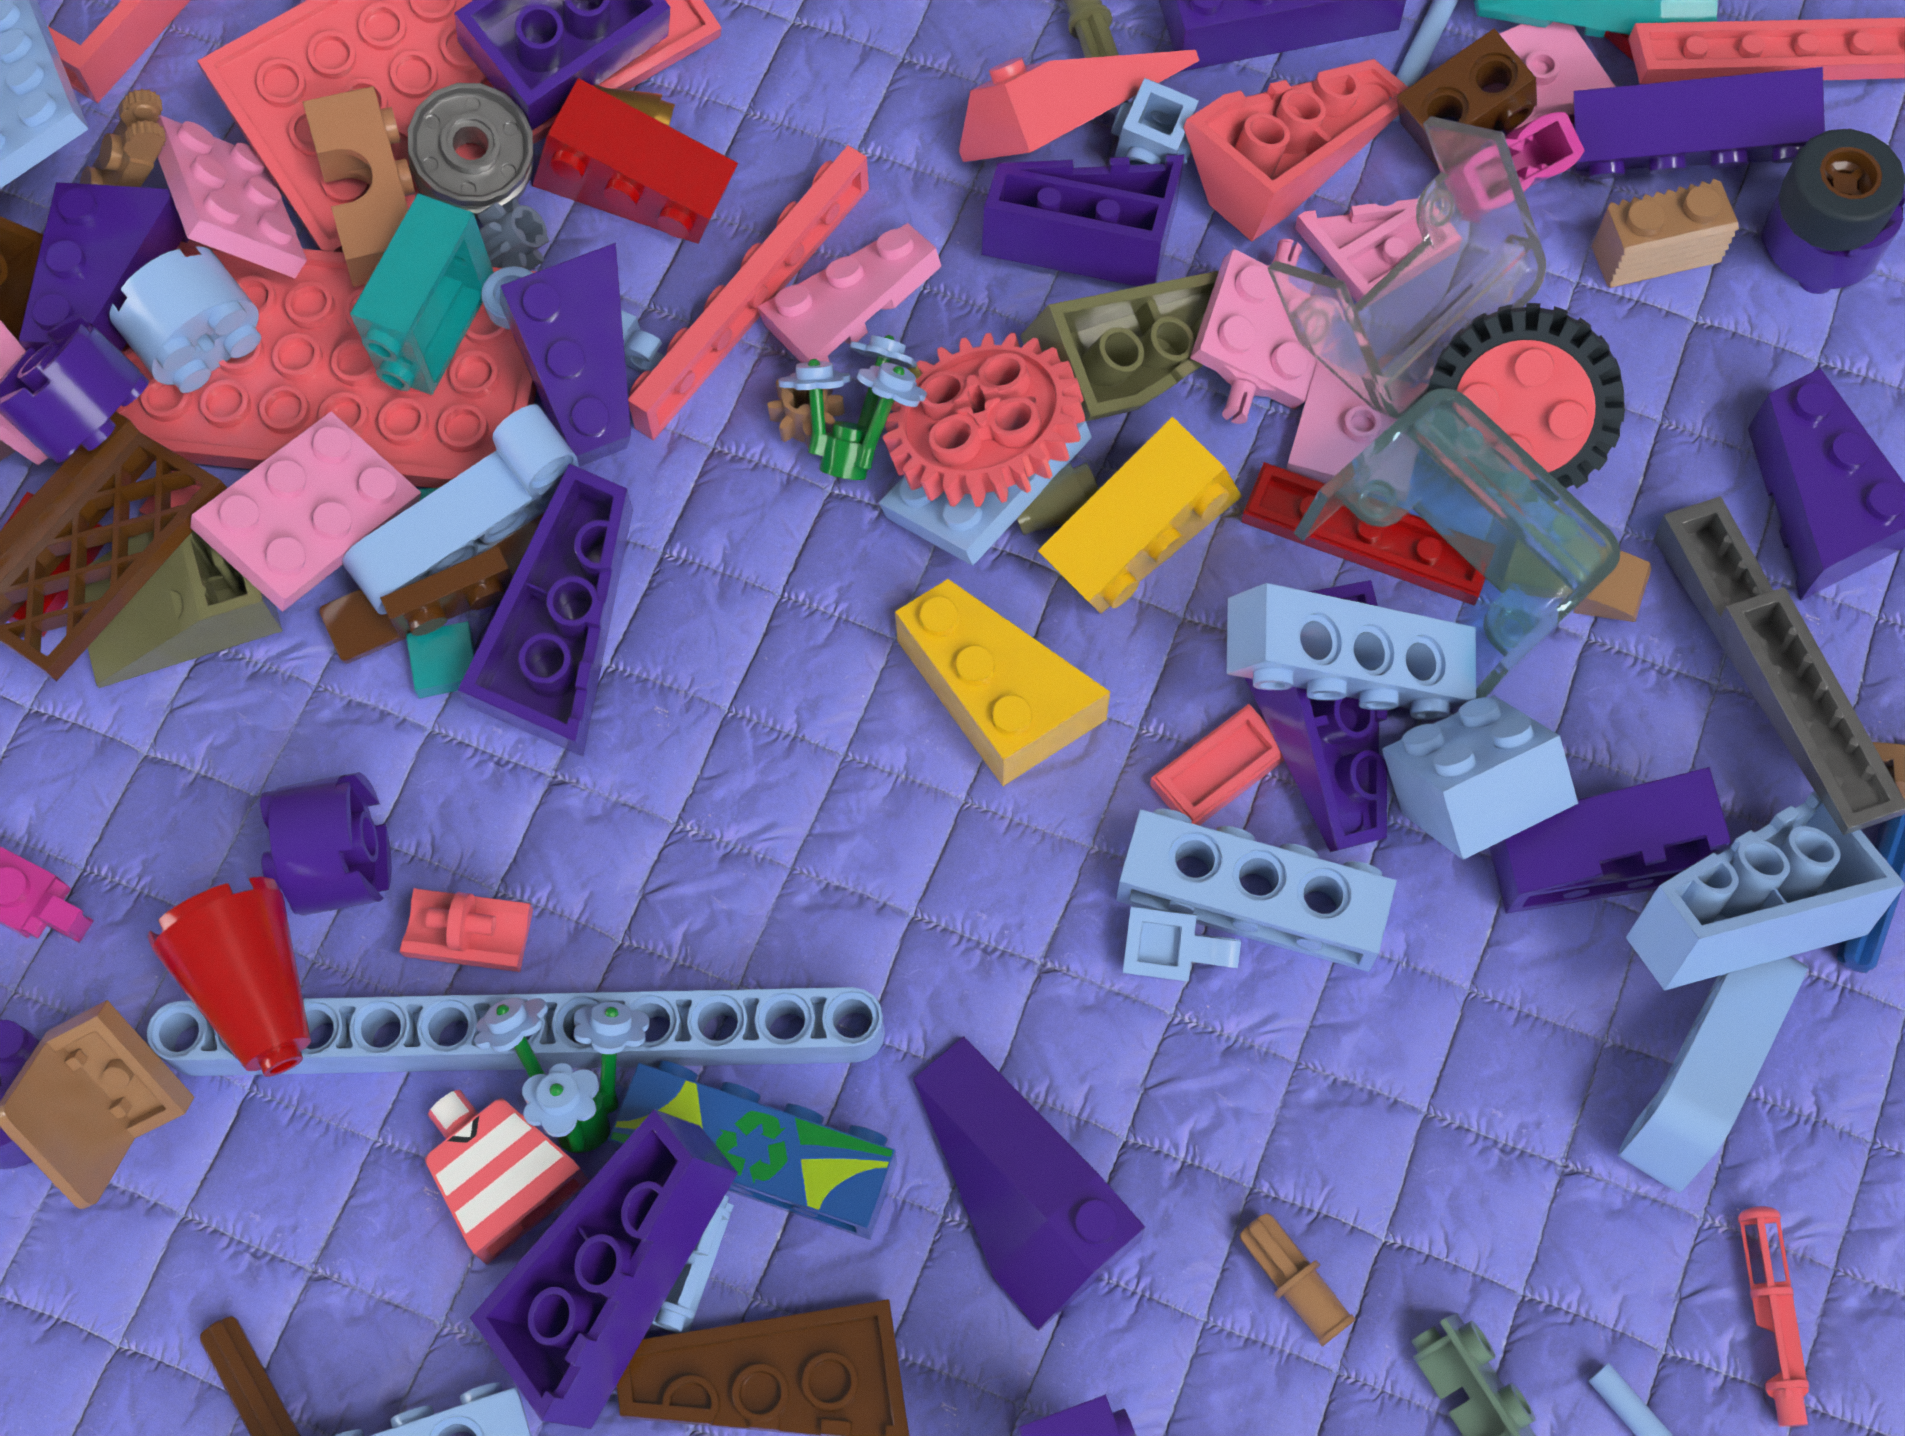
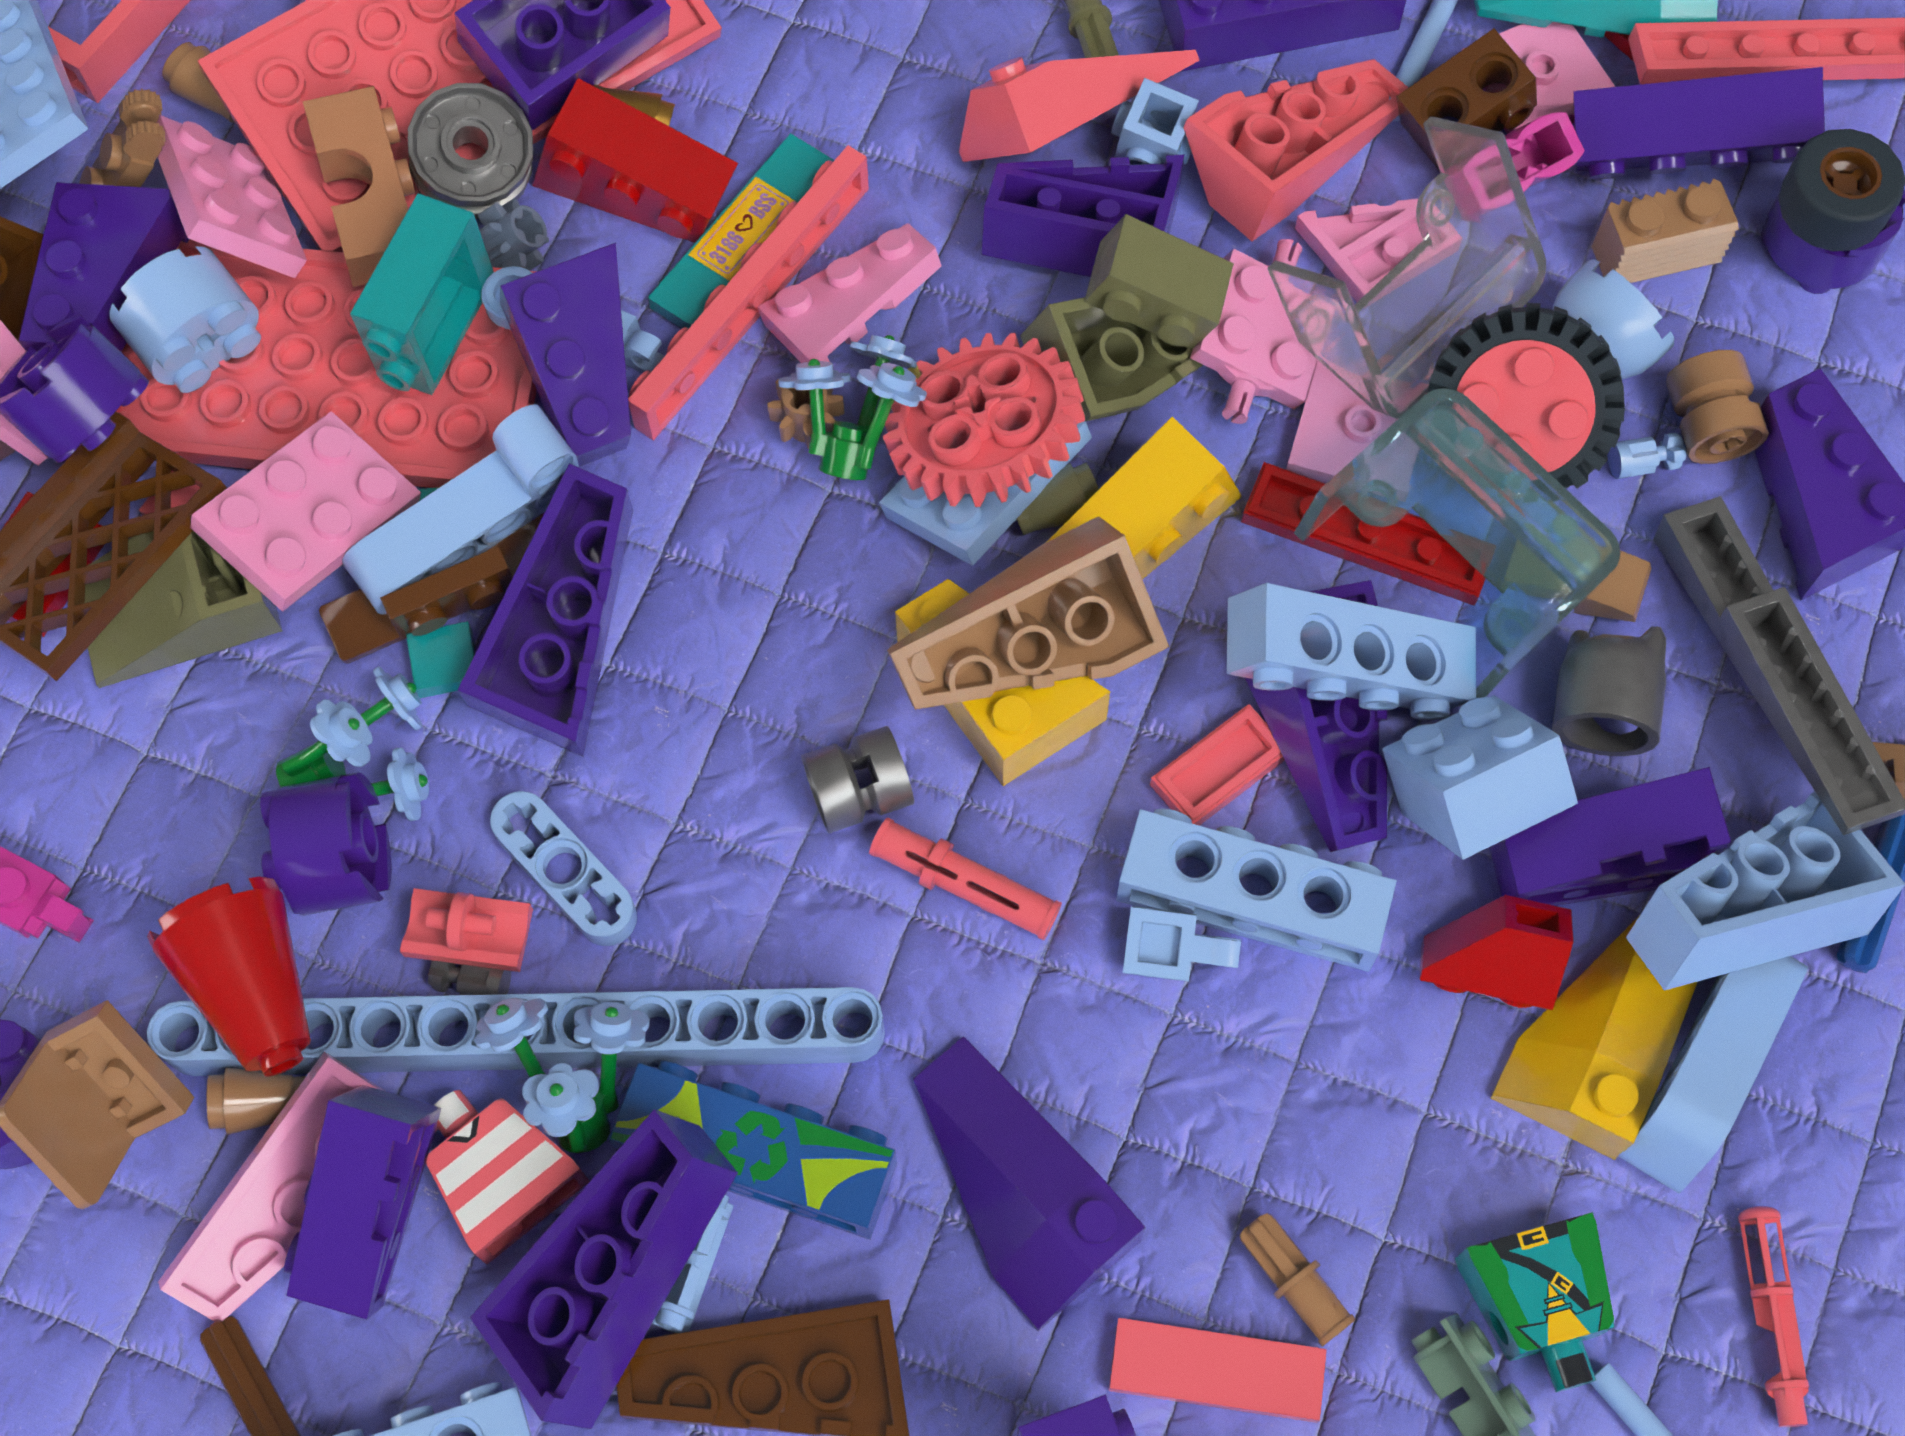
(189, 82): none -> medium nougat cone
(247, 1099): none -> medium nougat cone
(262, 1207): none -> bright pink wing
(345, 735): none -> light blue plant
(359, 1199): none -> dark purple wedge
(469, 979): none -> flat silver piece
(547, 824): none -> light blue beam
(743, 223): none -> tile
(836, 787): none -> flat silver wheel
(898, 847): none -> coral pin
(1045, 619): none -> medium nougat wedge
(1158, 282): none -> olive brick
(1218, 1370): none -> coral tile
(1502, 951): none -> red slope
(1544, 1294): none -> torso
(1598, 1052): none -> yellow wedge
(1614, 680): none -> flat silver piece
(1618, 314): none -> light blue cylinder
(1642, 455): none -> light blue piece
(1715, 406): none -> medium nougat wheel

